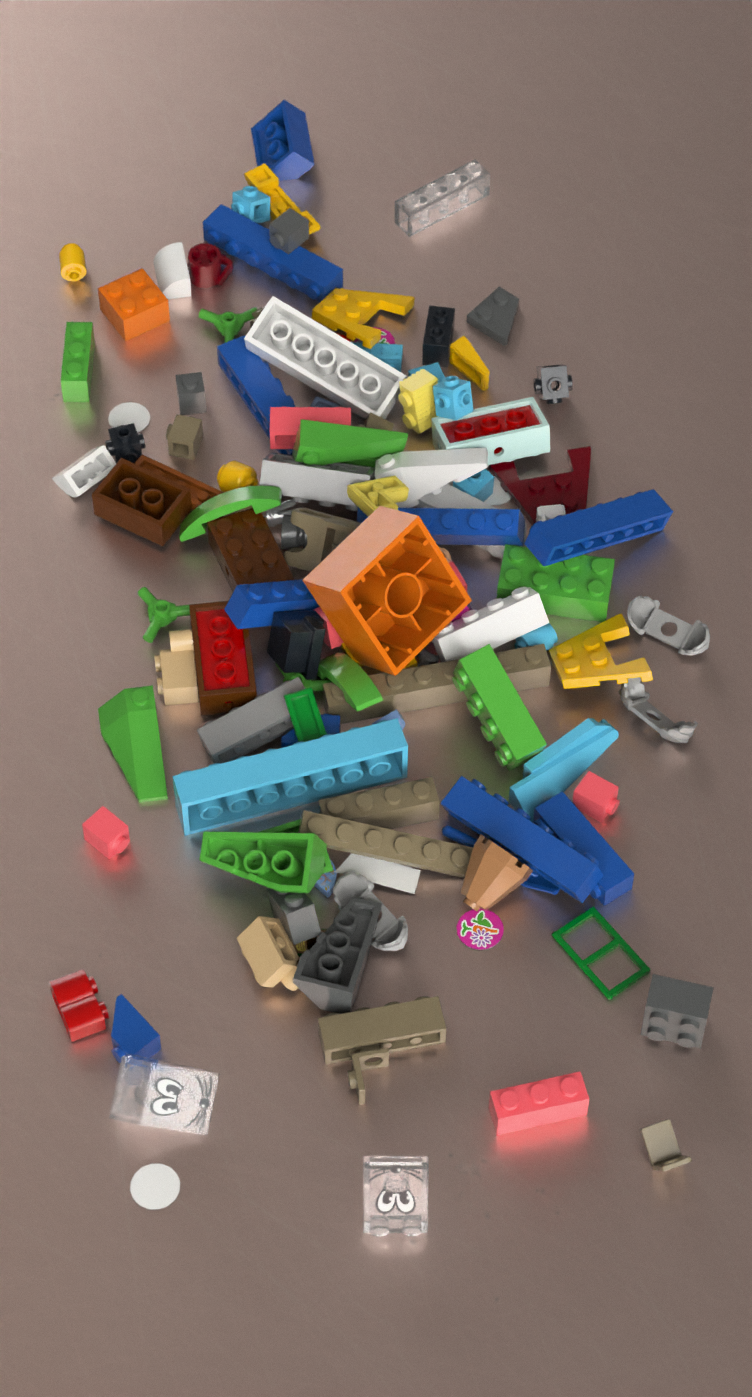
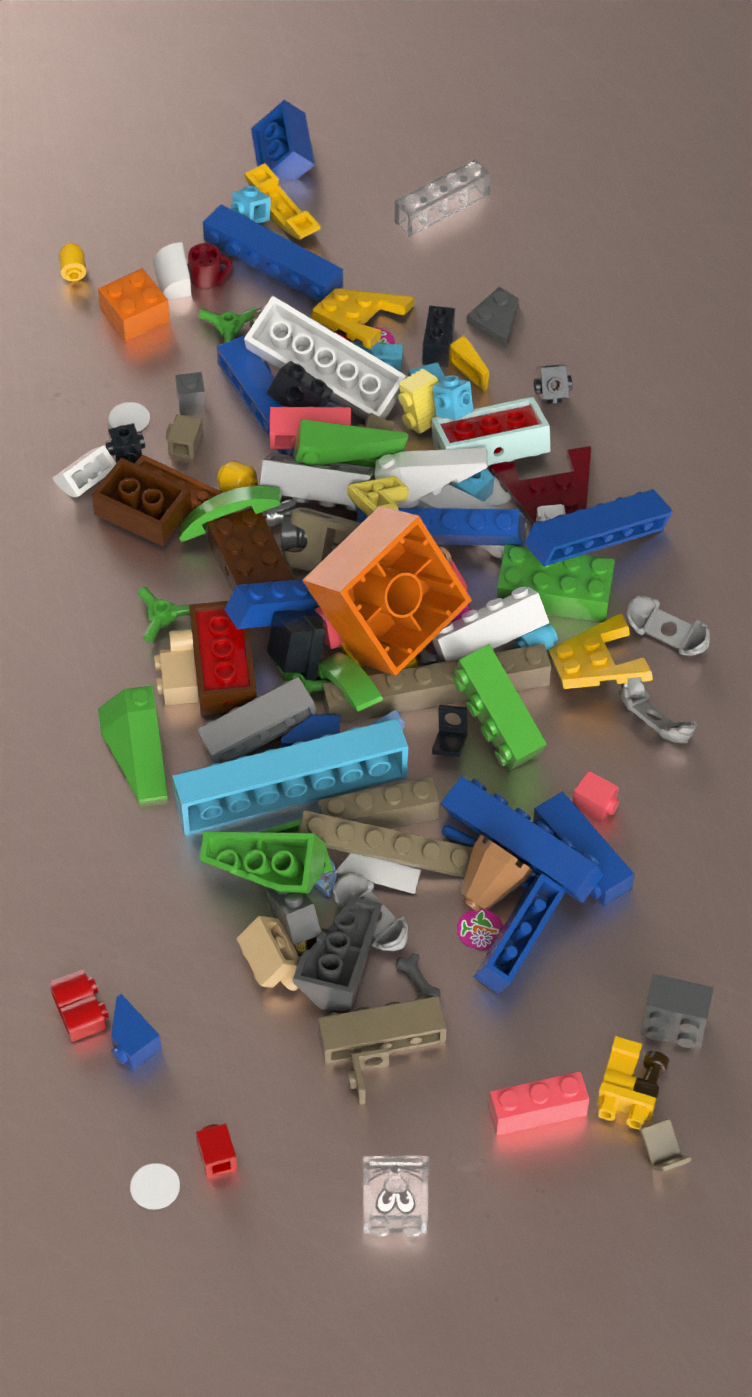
(77, 362): bright green brick -> none
(106, 832): coral brick -> none
(164, 1095): clear slope -> none
(216, 1150): none -> red brick
(287, 384): none -> black brick
(289, 231): dark grey brick -> none
(305, 715): green tile -> none
(409, 965): none -> dark grey piece
(450, 737): none -> black bracket
(519, 933): none -> blue brick
(561, 764): medium azure wedge -> none
(617, 941): green window -> none
(623, 1090): none -> yellow hips

